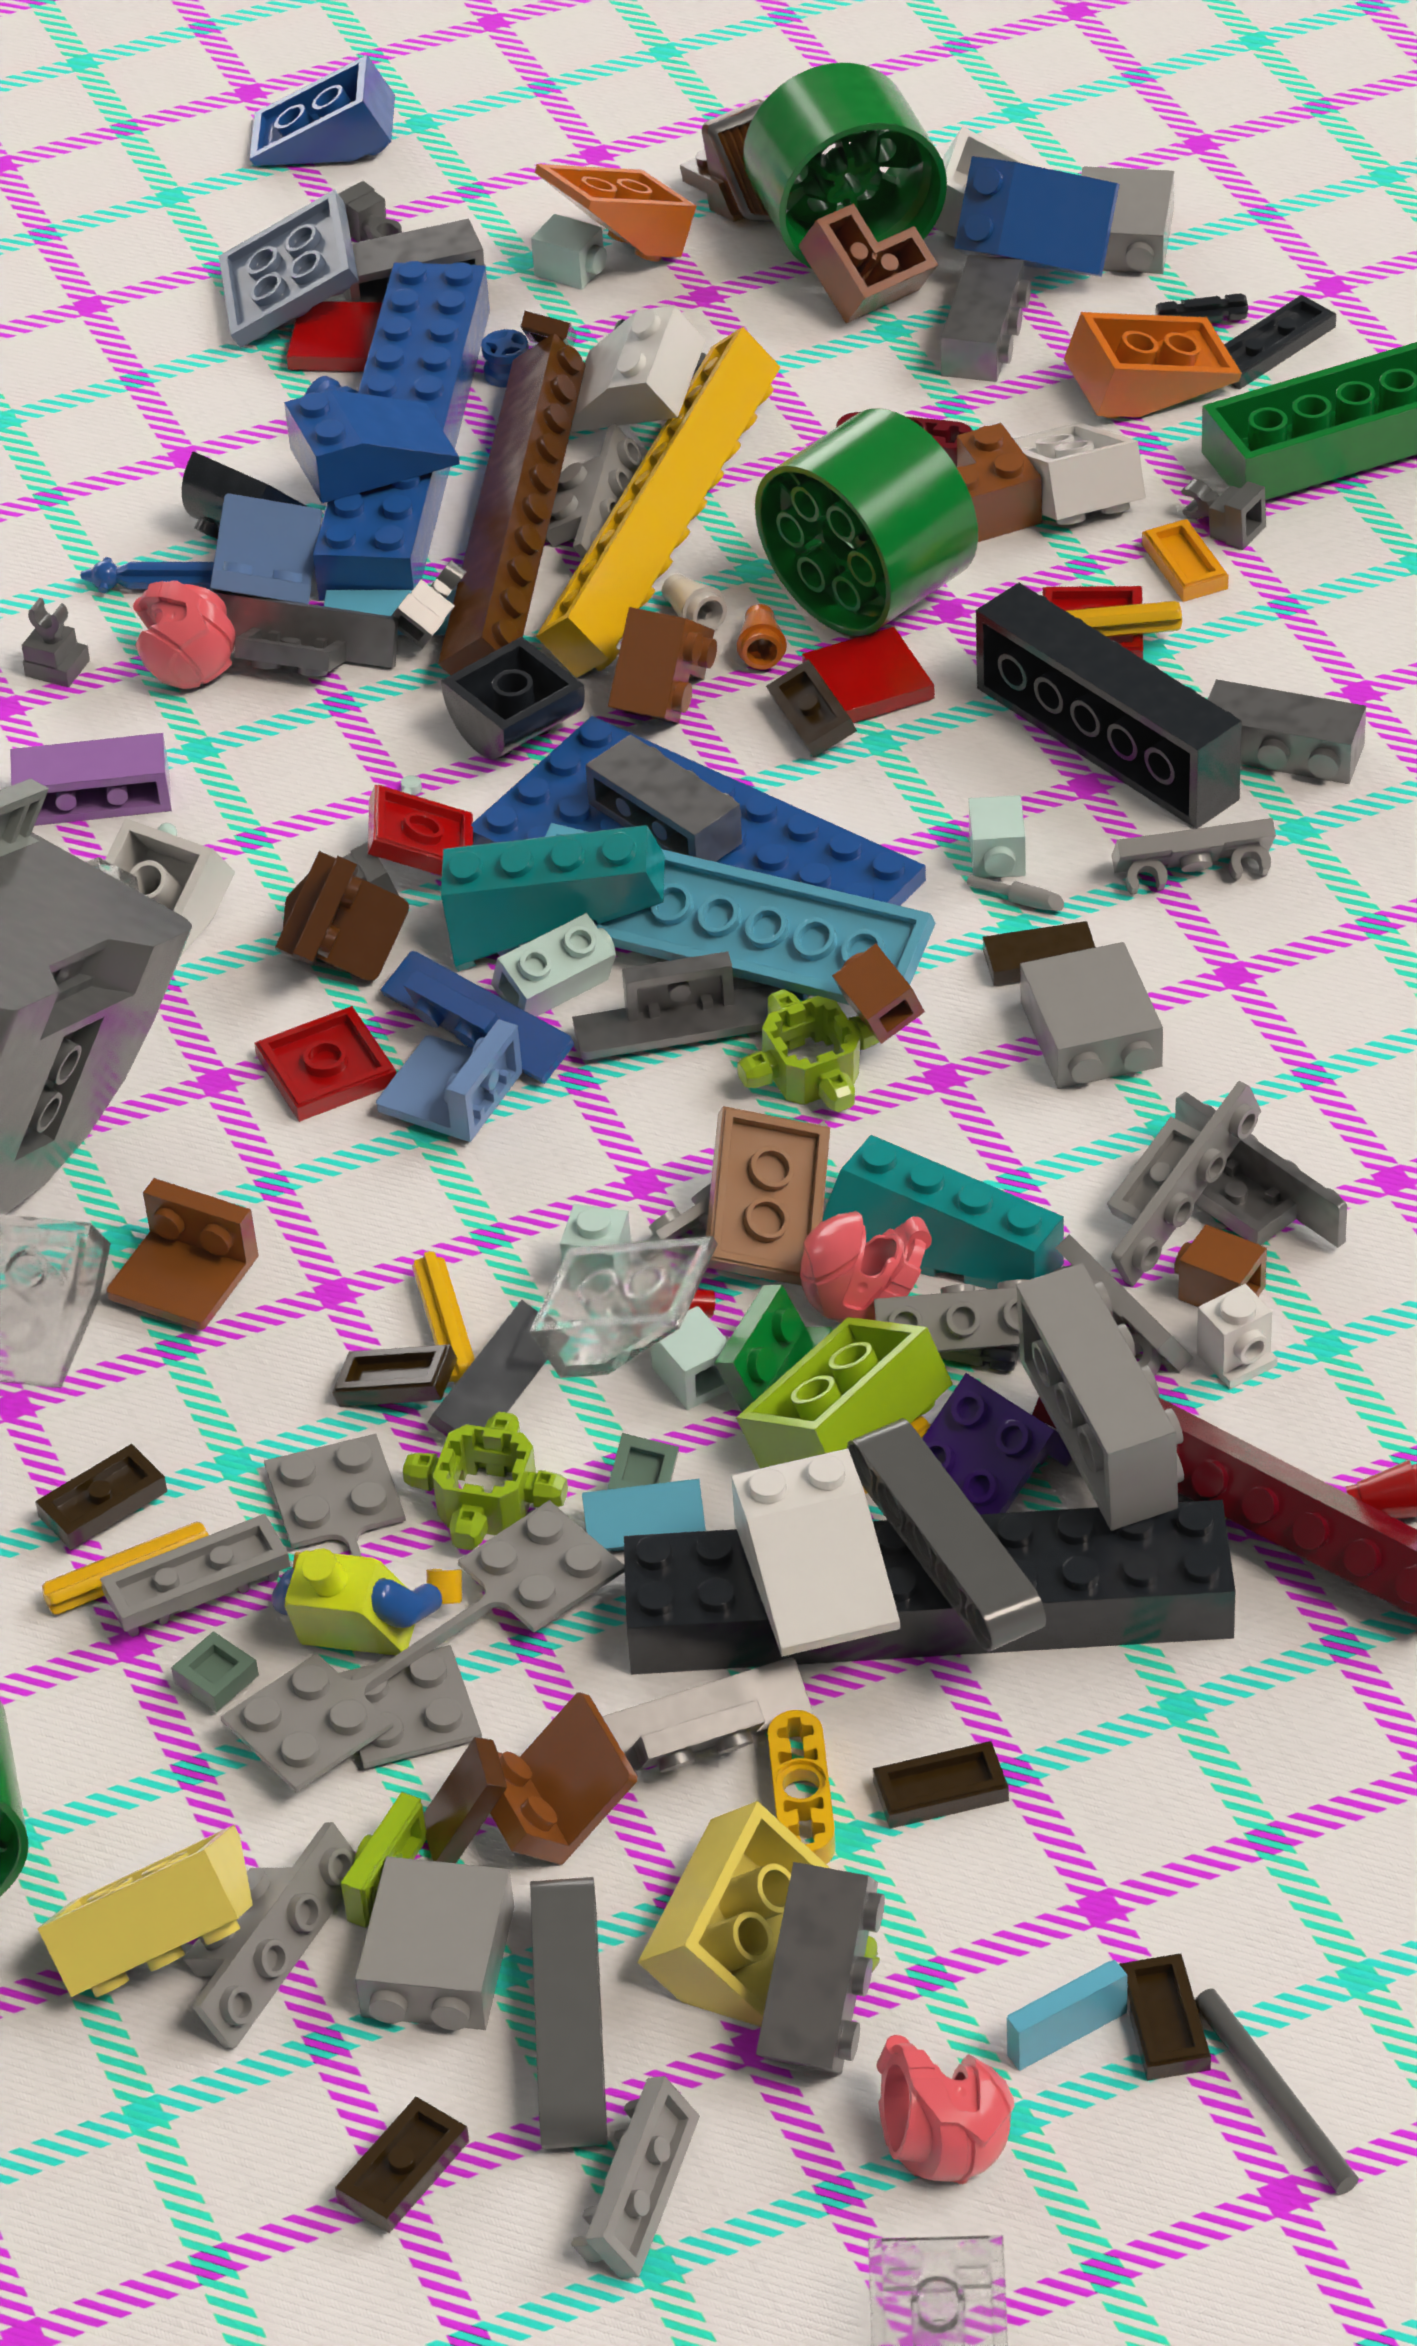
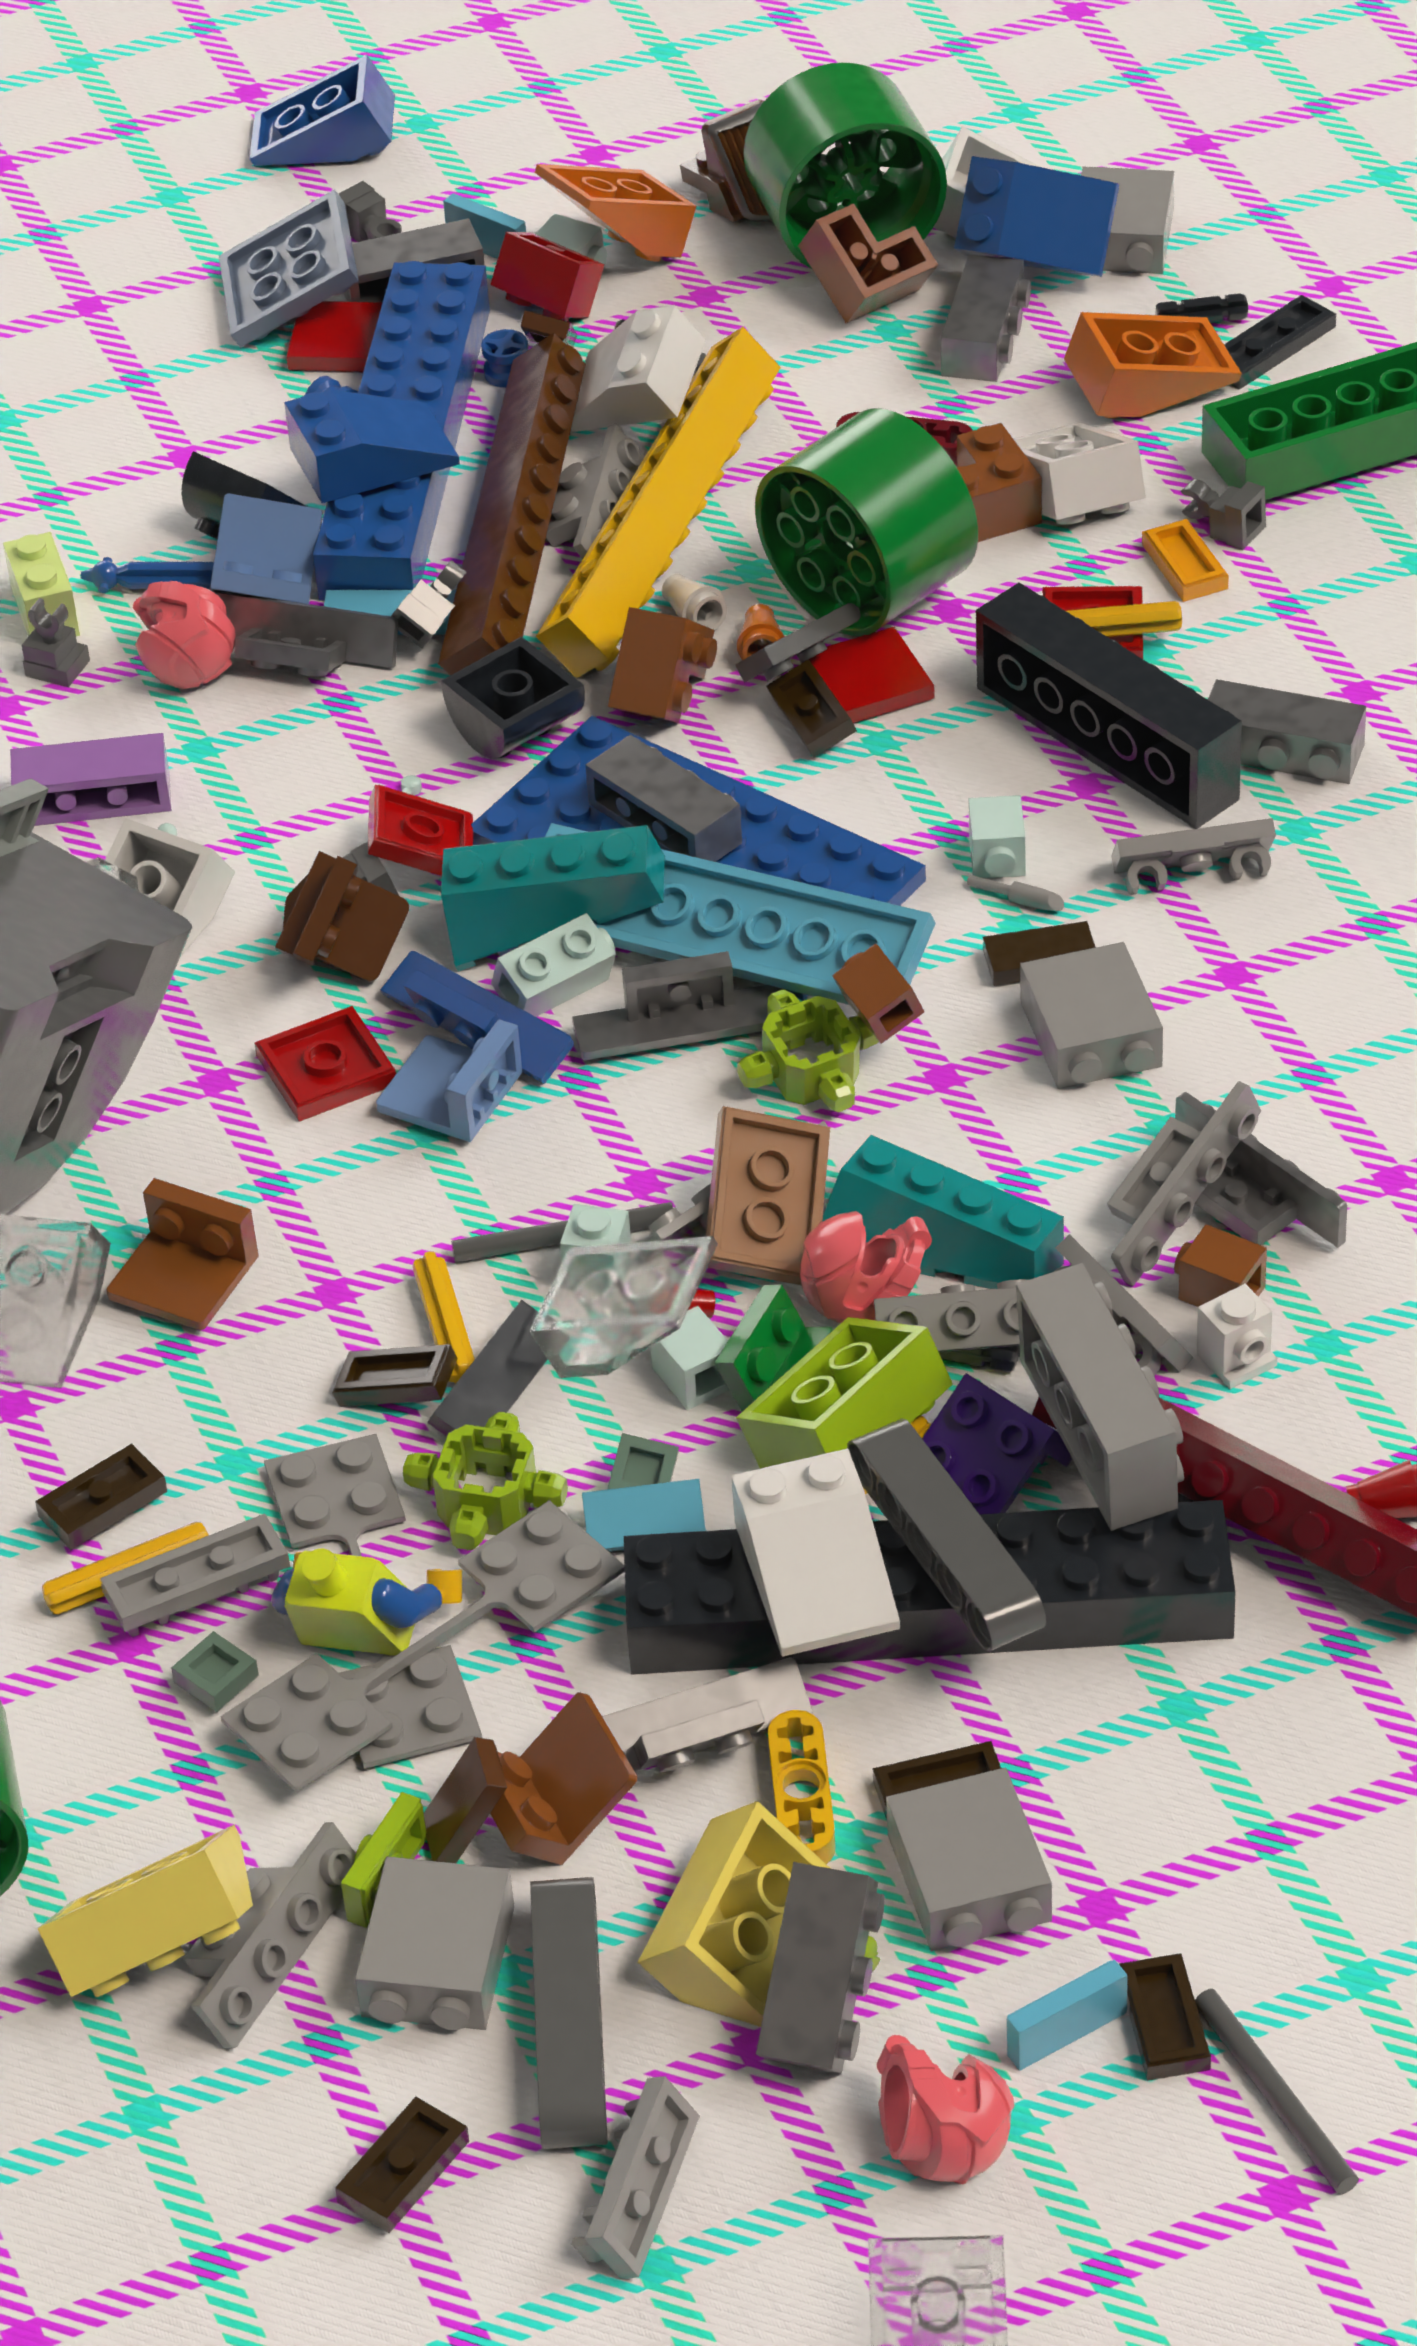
(39, 573): none -> yellowish green brick
(487, 222): none -> medium azure tile
(540, 1235): none -> dark grey bar
(546, 275): none -> red brick
(804, 643): none -> dark grey hinge
(969, 1859): none -> light grey brick

